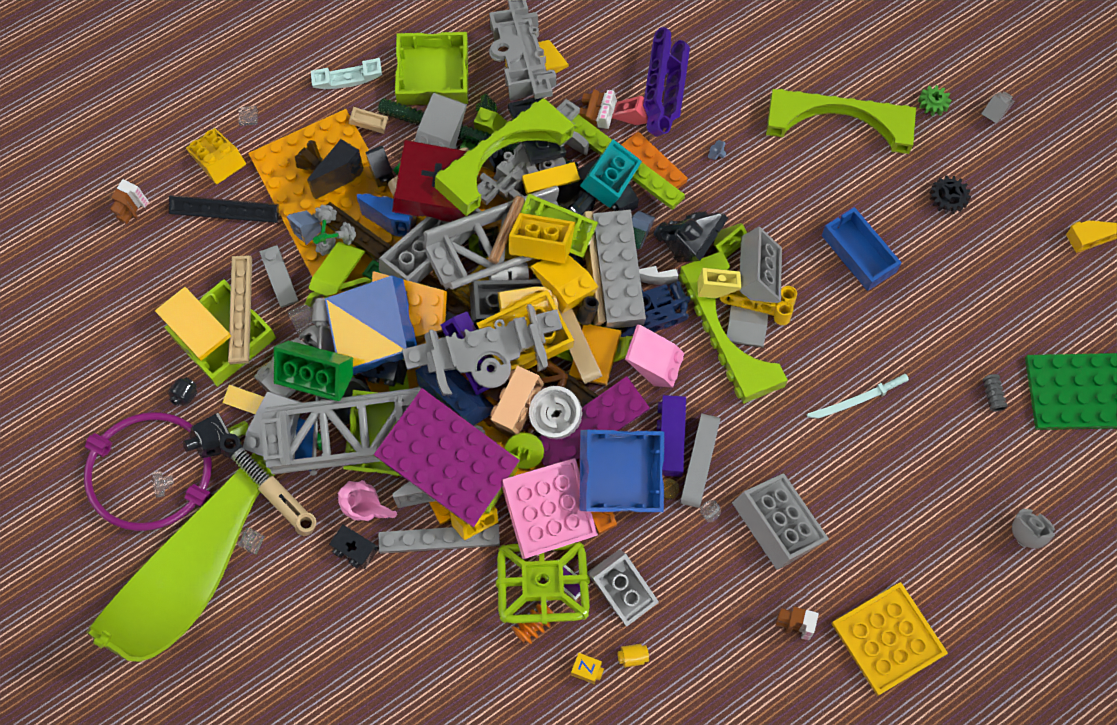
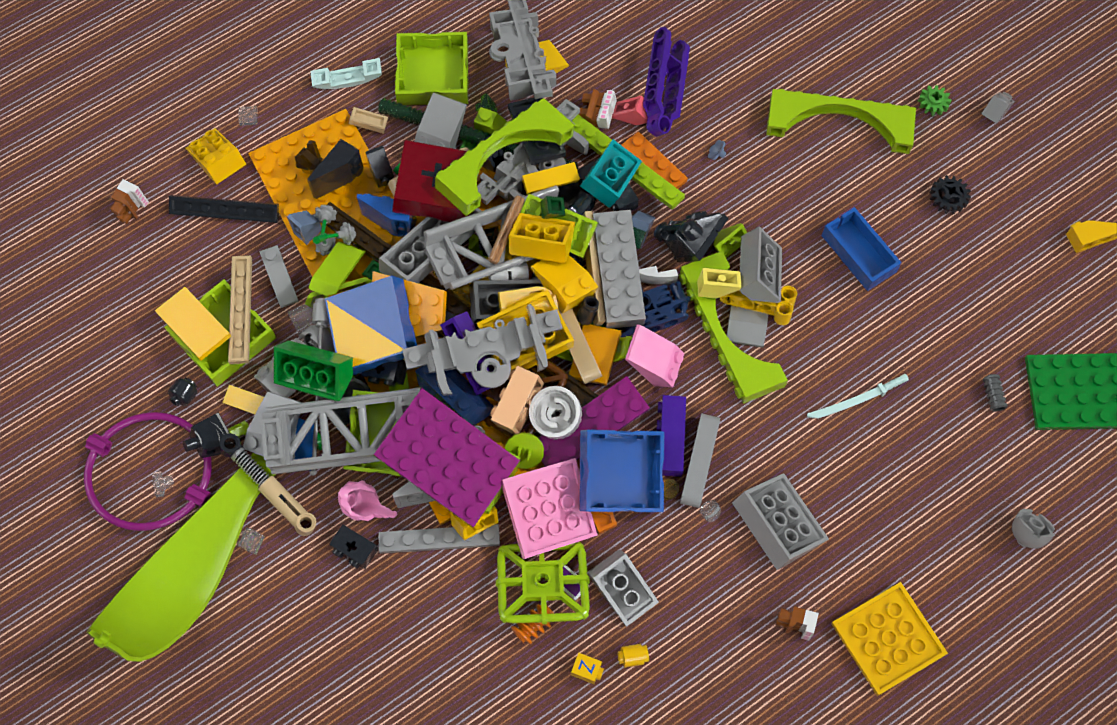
(552, 207): none -> dark green slope

